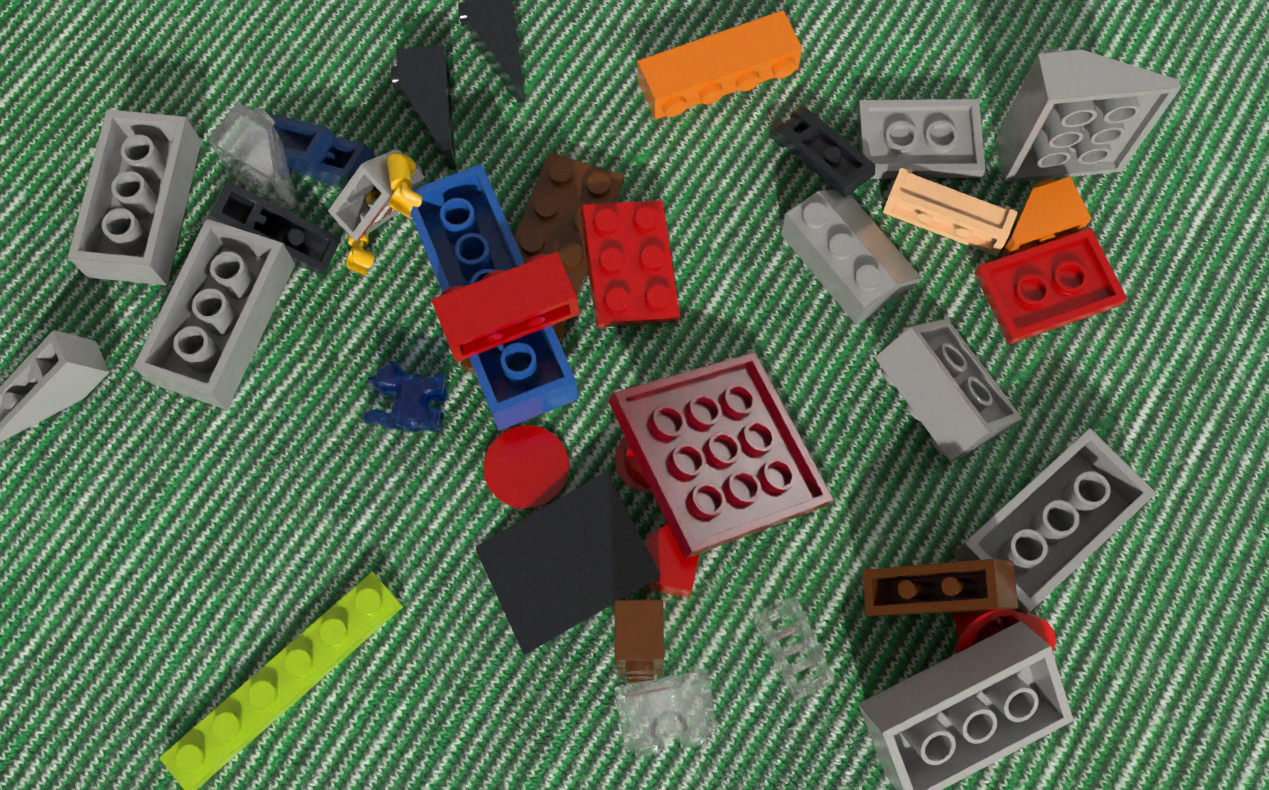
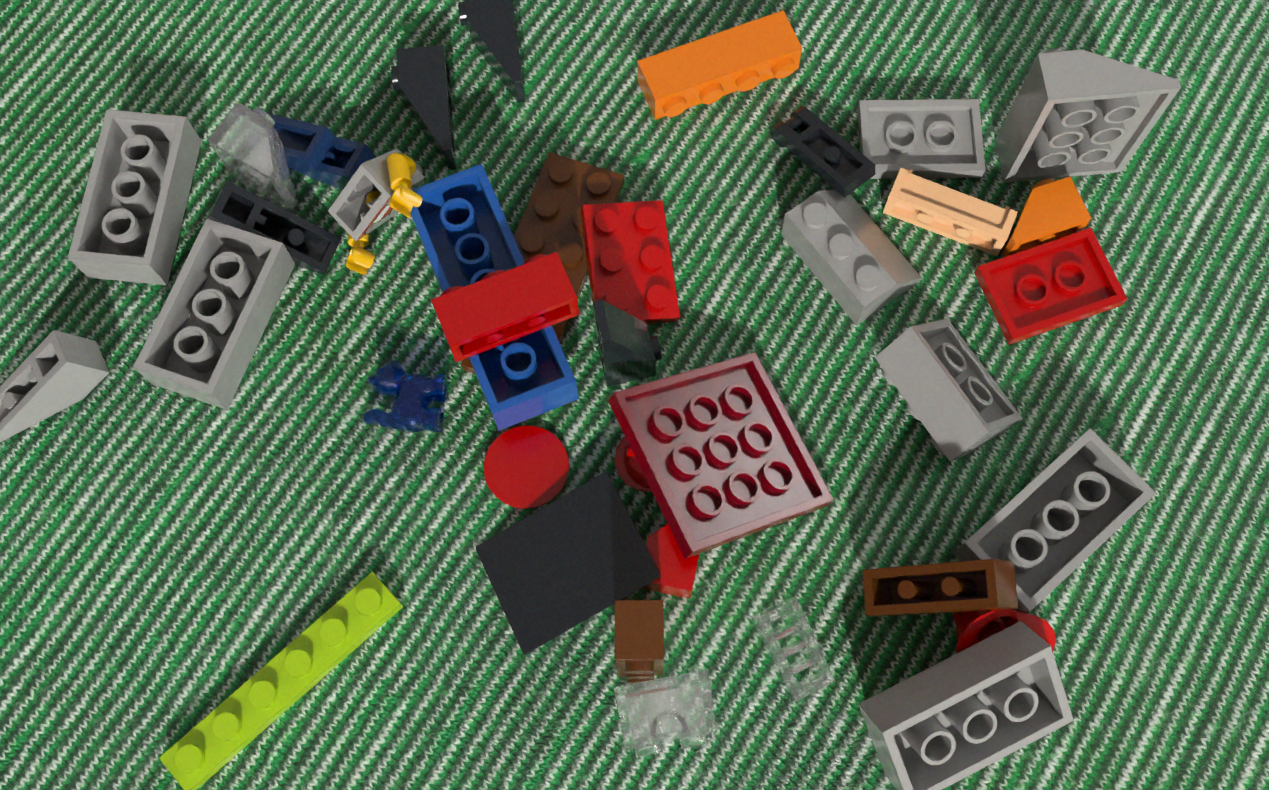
(624, 345): none -> black slope

